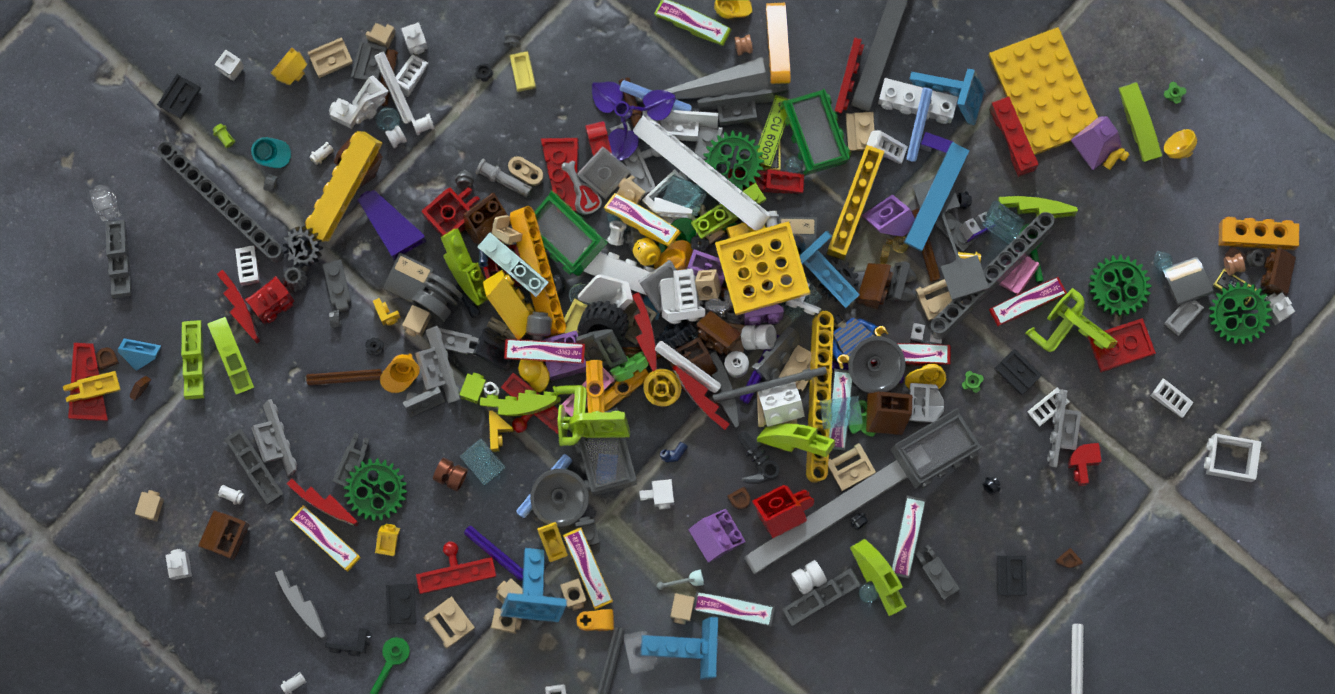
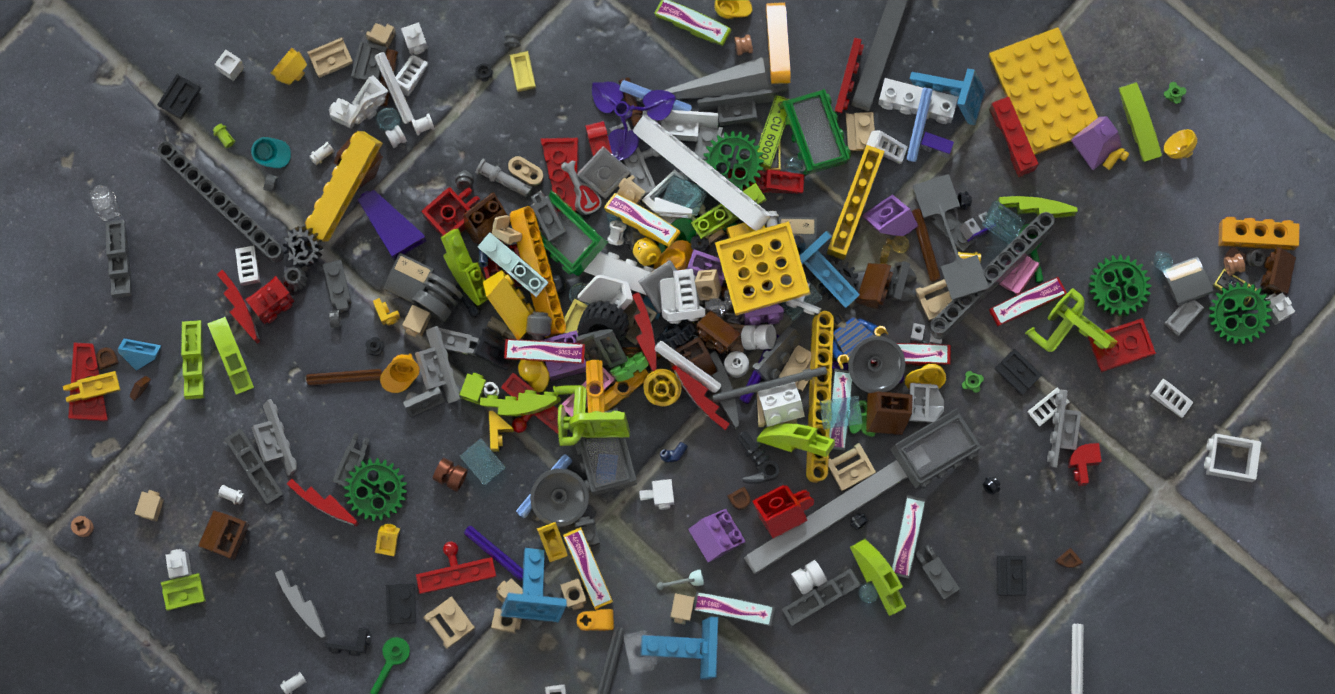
(85, 528): none -> nougat wheel
(183, 592): none -> lime plate
(325, 538): slope -> none
(548, 216): none -> dark grey hinge
(936, 196): dark azure tile -> none

